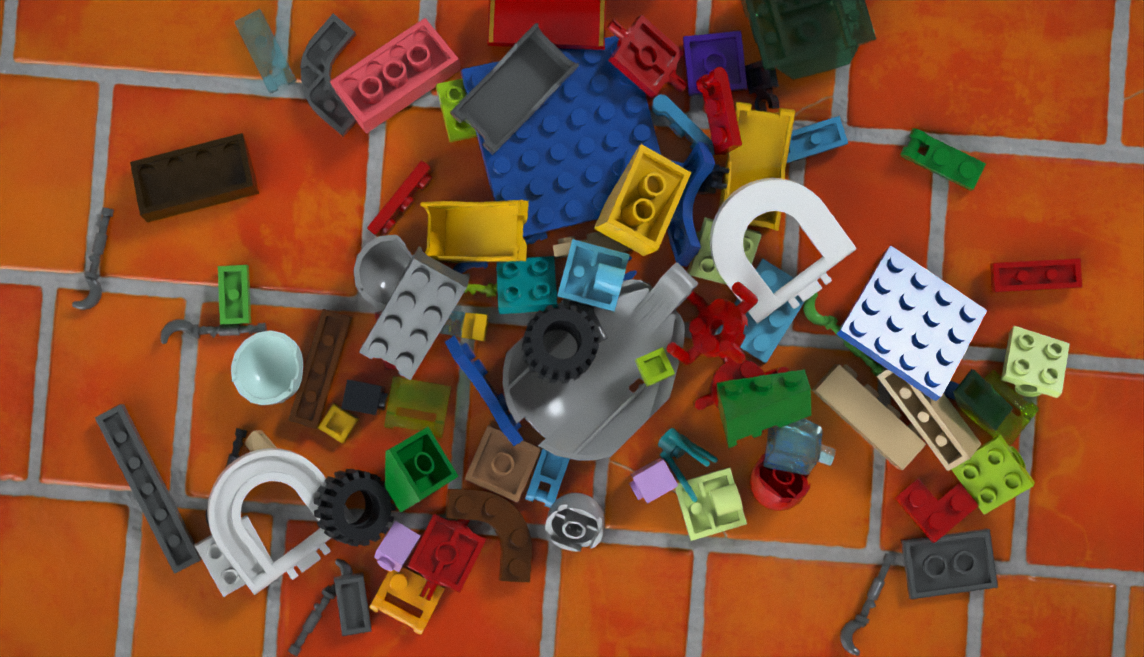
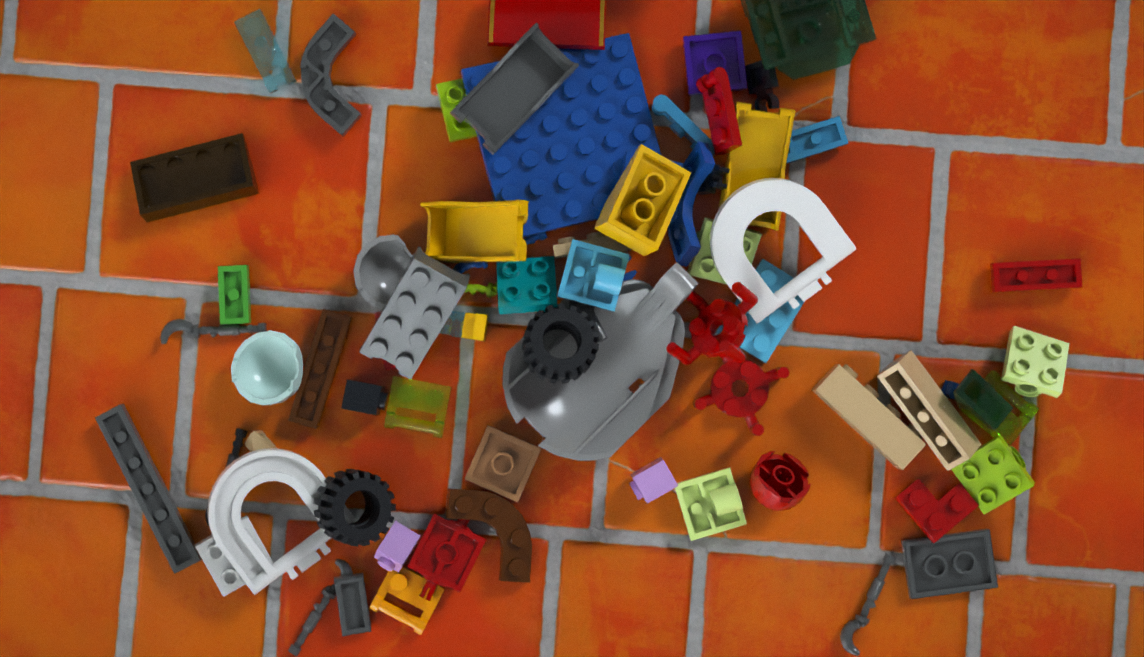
(91, 276): dark grey piece -> none
(338, 423): yellow tile -> none
(396, 75): coral slope -> none
(401, 200): red plate -> none
(416, 469): green slope -> none
(476, 373): blue plate -> none
(549, 470): dark azure plate -> none
(575, 522): light grey cylinder -> none
(646, 56): red plate -> none
(654, 367): lime plate -> none
(676, 445): teal plant -> none
(762, 402): green wedge -> none
(797, 447): clear light blue torso -> none
(830, 322): bright green piece -> none
(912, 323): plate -> none
(943, 160): green plate -> none

